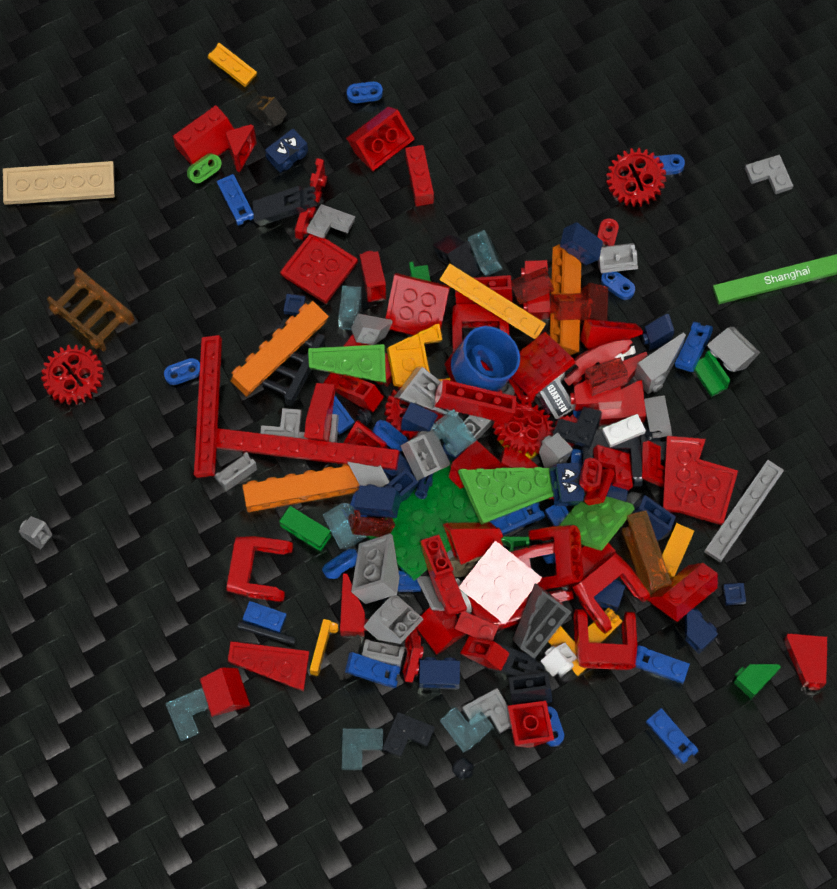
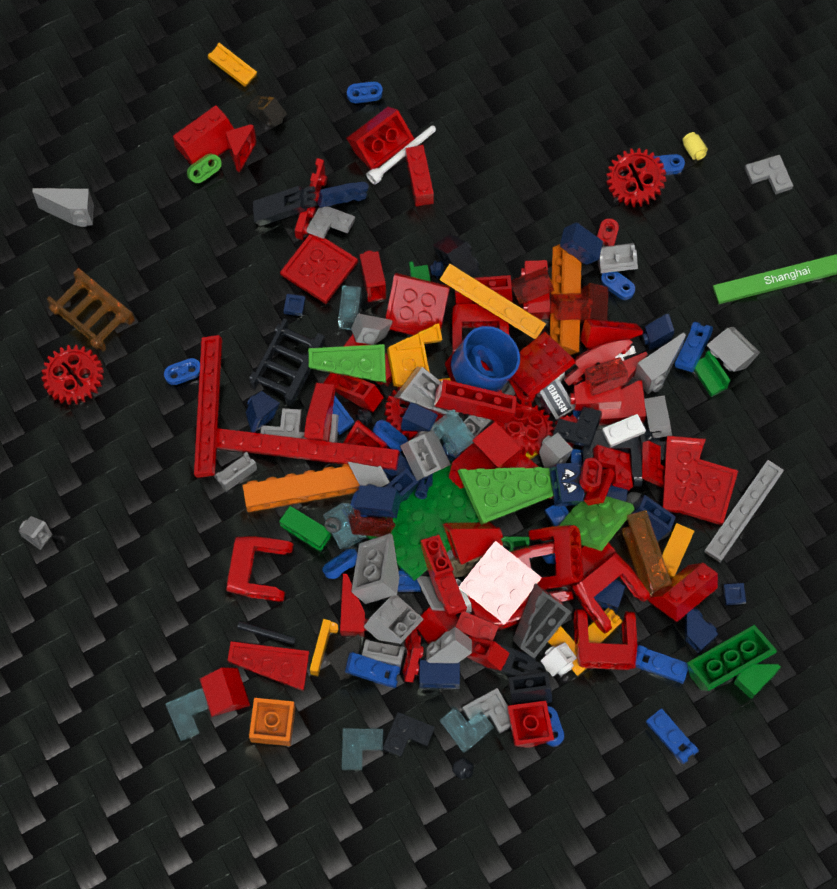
(58, 182): tan plate -> none
(68, 204): none -> light grey slope
(235, 199): blue plate -> none
(260, 410): none -> dark blue slope
(264, 617): blue plate -> none
(272, 721): none -> orange brick
(279, 348): orange brick -> none
(286, 150): dark blue brick -> none
(333, 520): none -> dark grey hinge
(342, 194): none -> dark blue hinge
(376, 174): none -> white piece
(437, 269): none -> dark blue plate
(449, 648): none -> light grey slope
(485, 253): clear light blue brick -> none
(498, 446): none -> red slope
(518, 519): blue plate -> none
(695, 146): none -> light yellow brick
(730, 658): none -> green slope
(808, 658): red slope -> none

